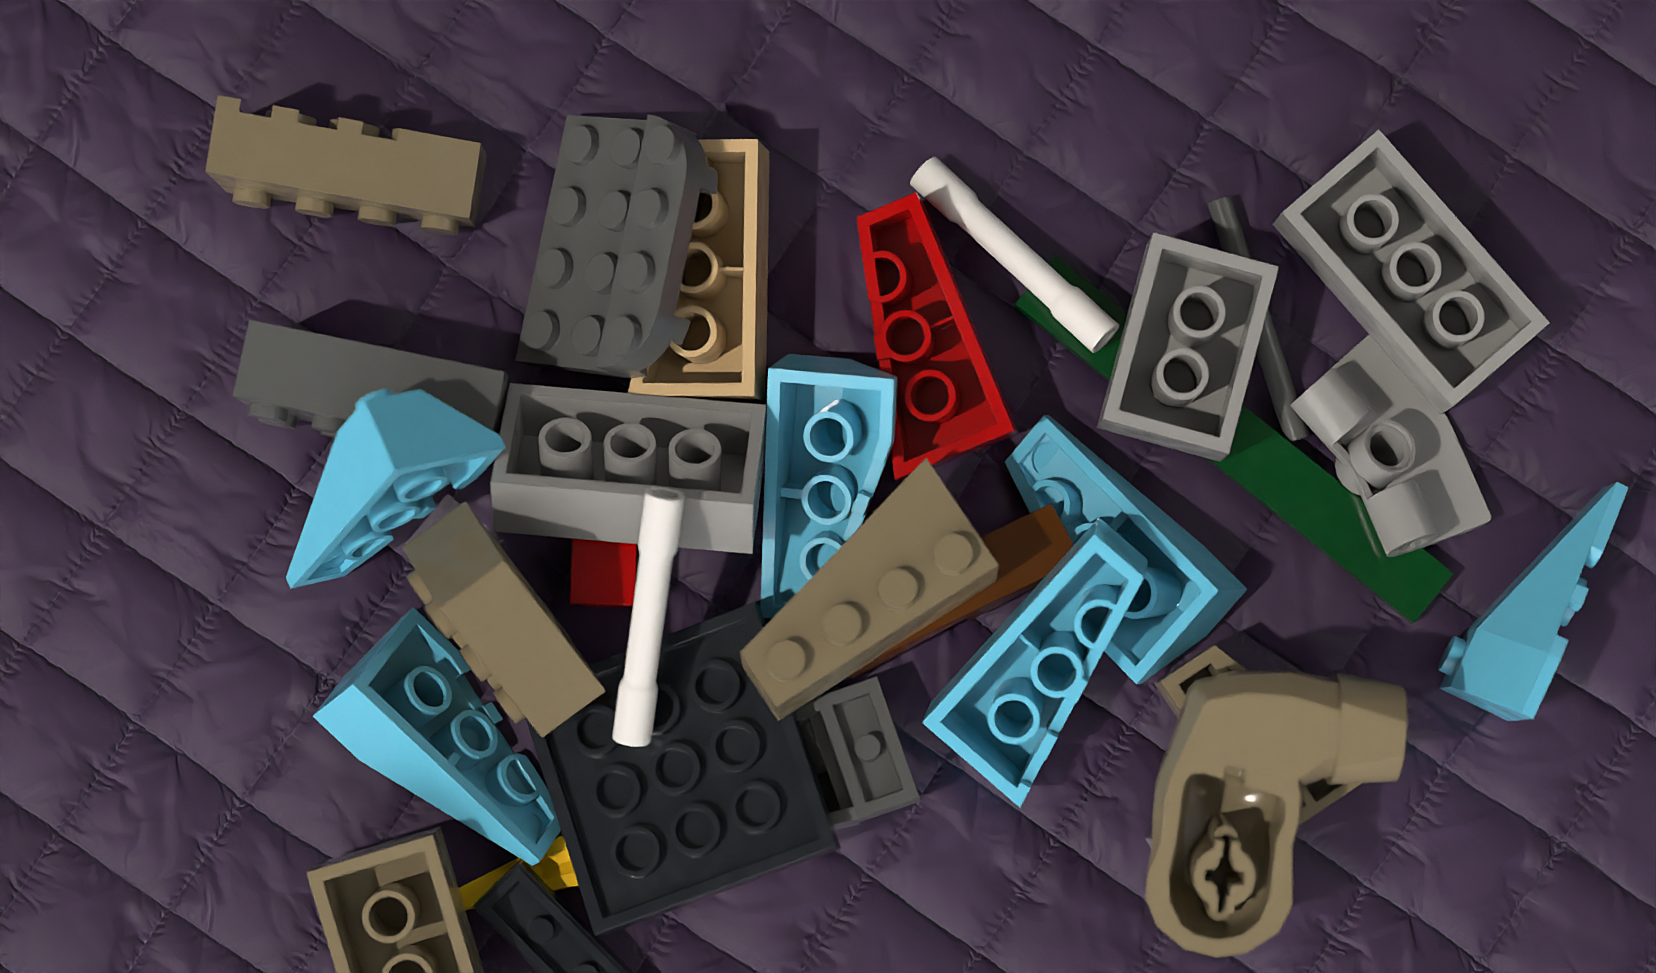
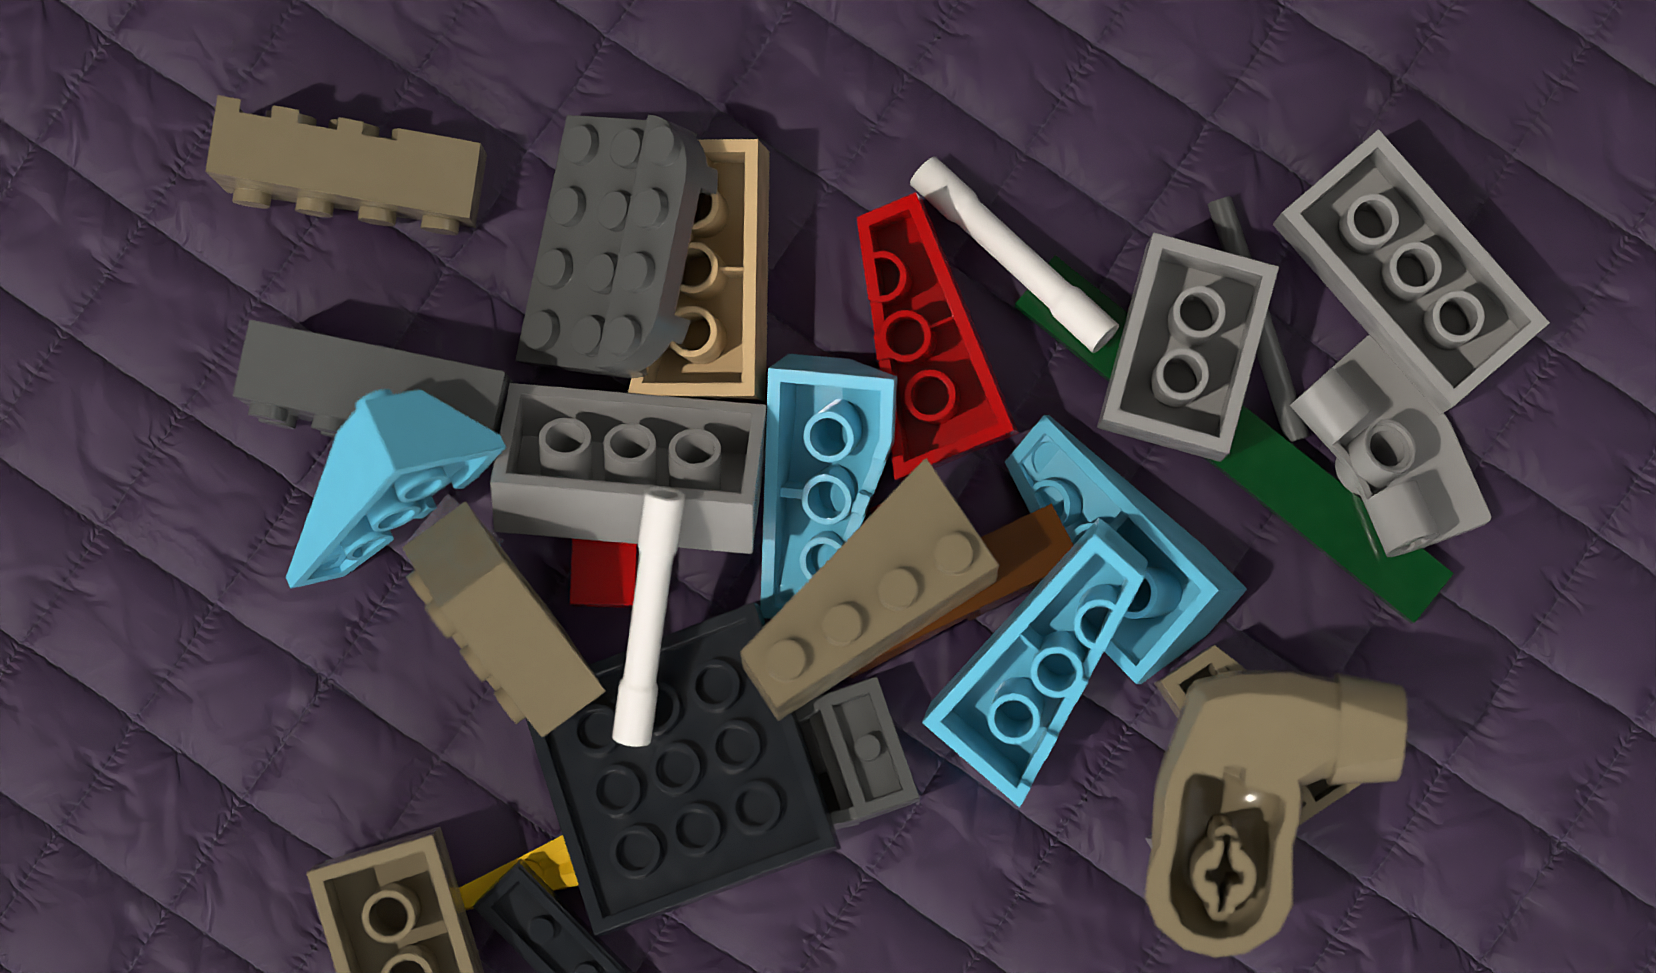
(427, 730): medium azure wedge -> none
(1514, 644): medium azure wedge -> none

